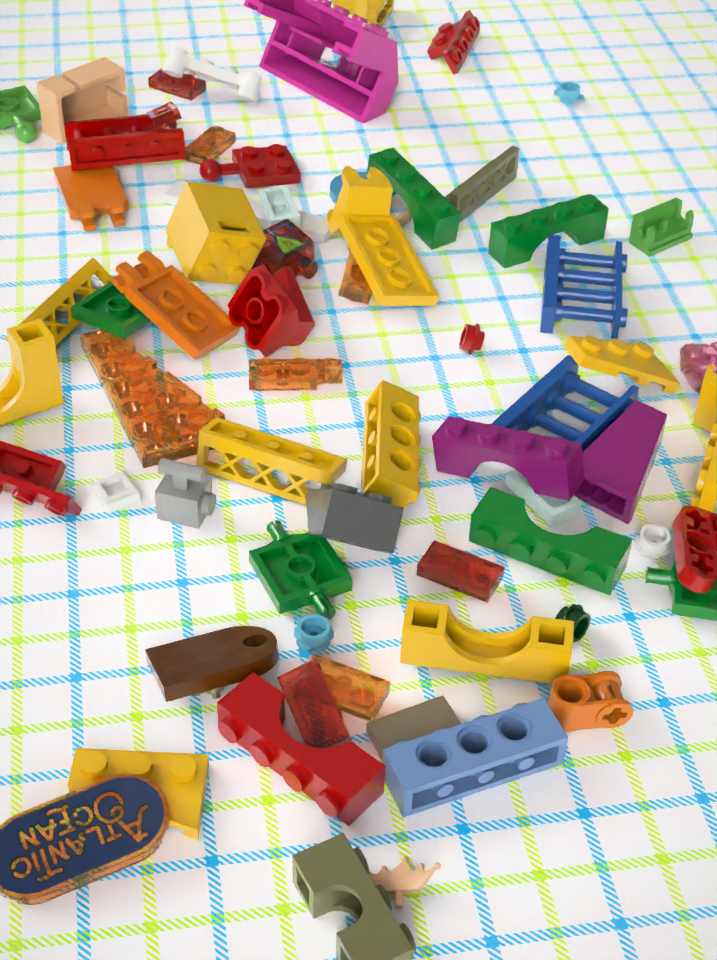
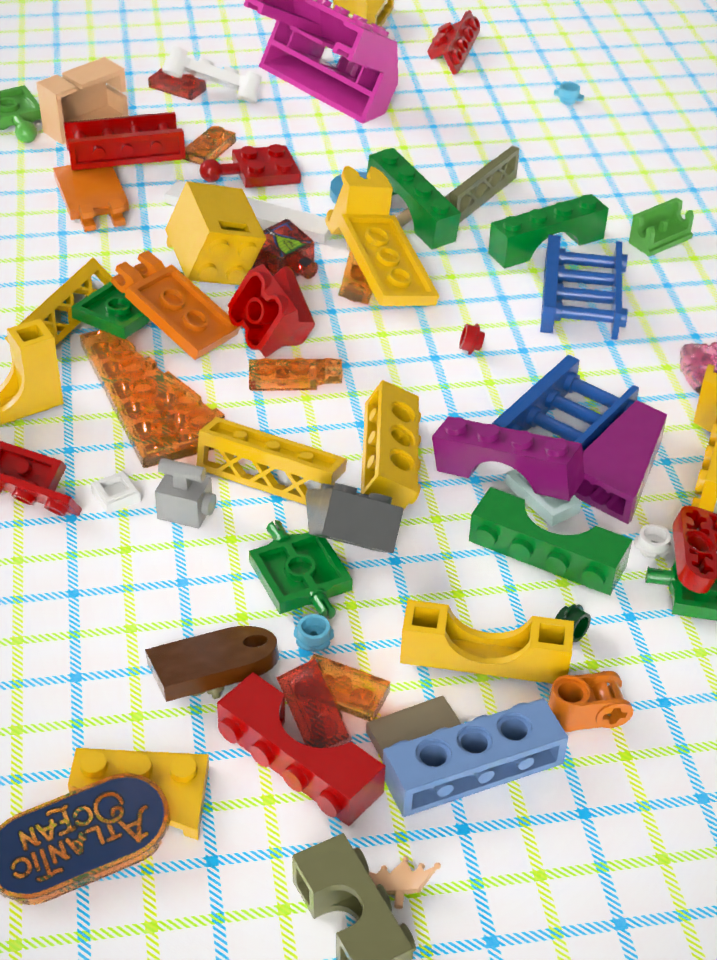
(164, 116): clear red plate -> none
(279, 205): light aqua plate -> none
(460, 571): clear red plate -> none
(616, 356): yellow wing -> none

